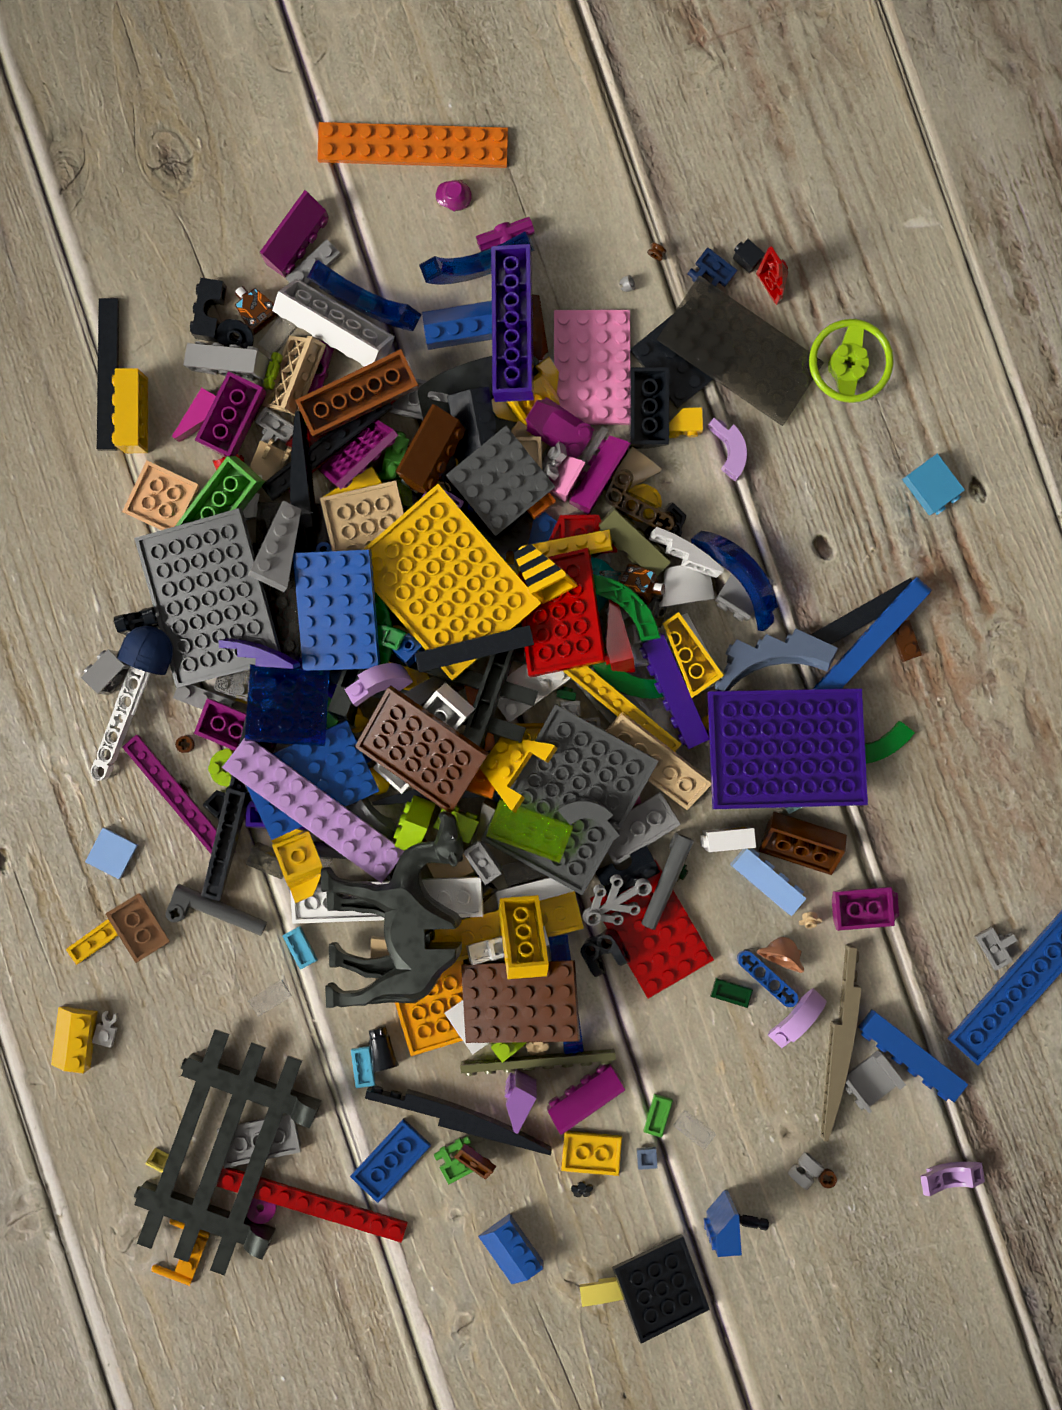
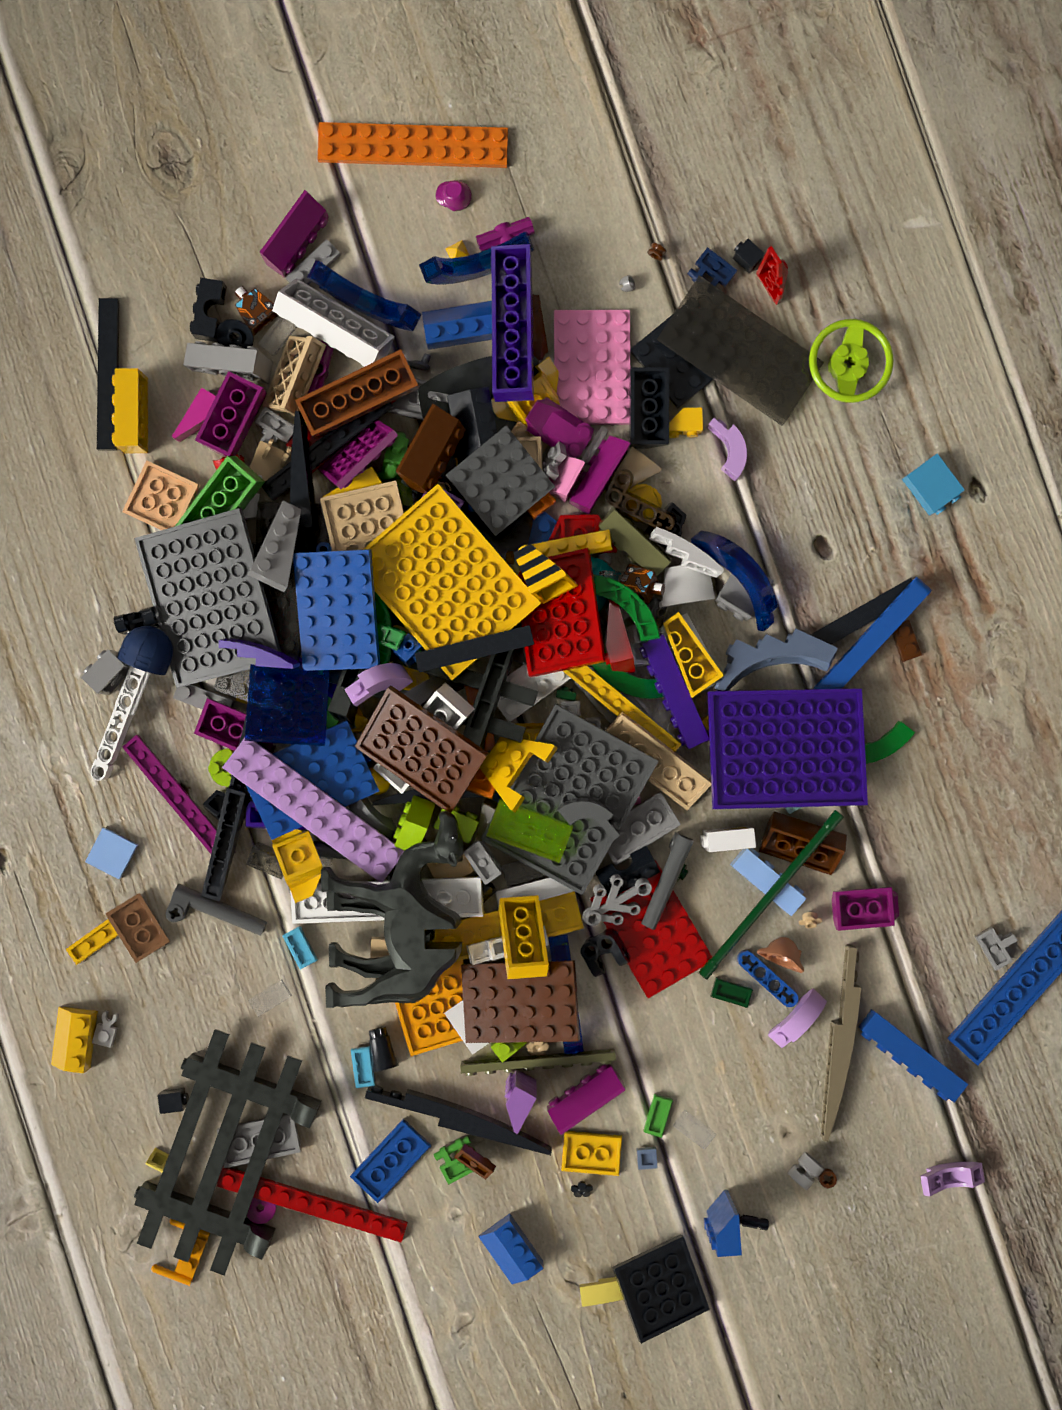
(172, 1100): none -> black brick
(189, 740): reddish brown bush -> none
(272, 370): lime axle -> none
(420, 365): none -> dark grey bar
(457, 250): none -> yellow slope
(713, 963): none -> dark green piece
(872, 1080): light grey panel -> none

